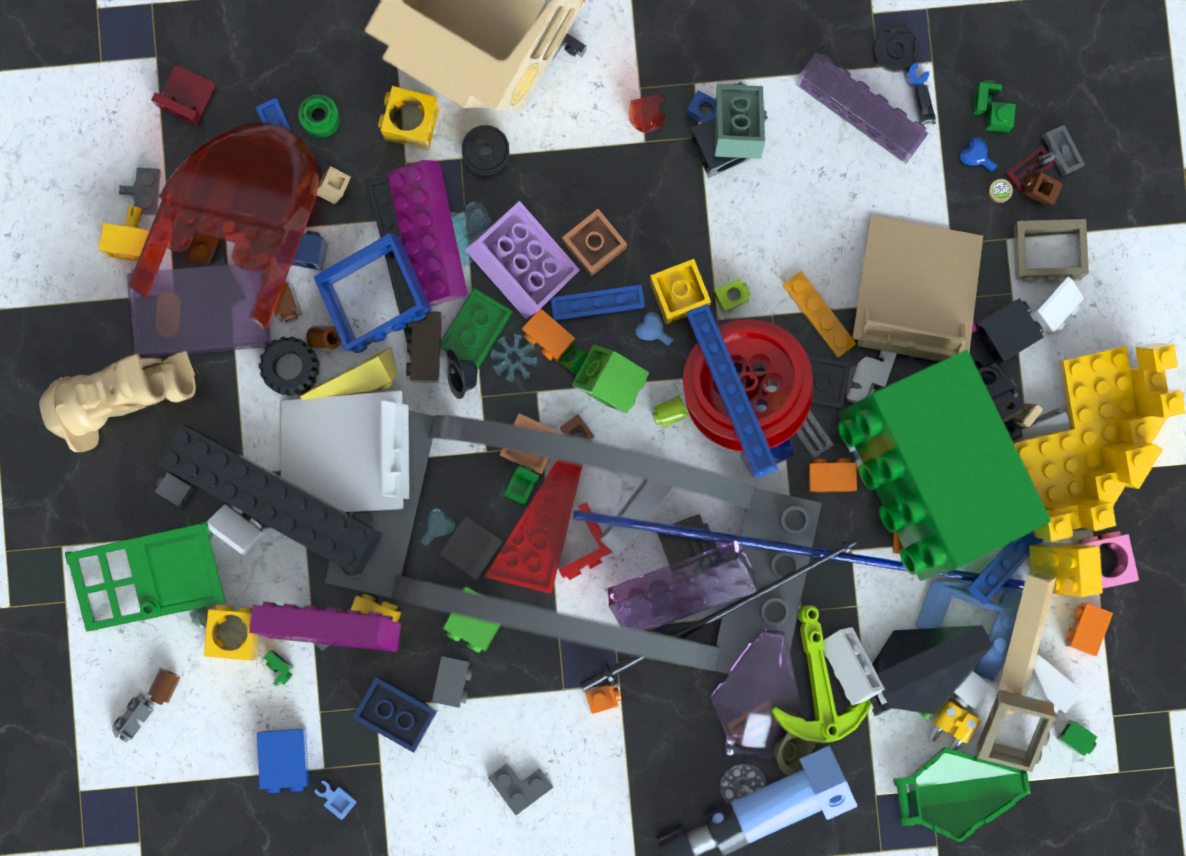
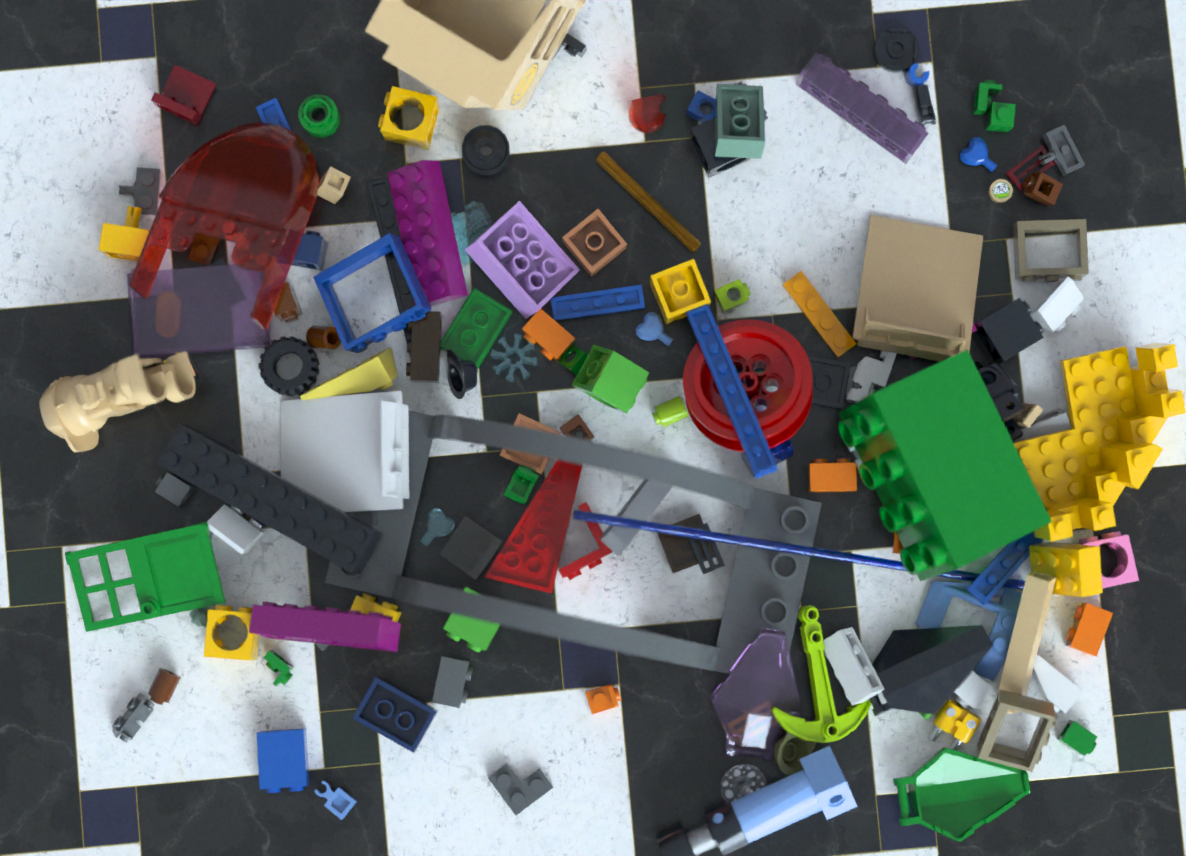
(609, 672): black piece -> none
(648, 201): none -> pearl gold axle
(683, 588): clear purple brick -> none
(819, 429): clear tile -> none

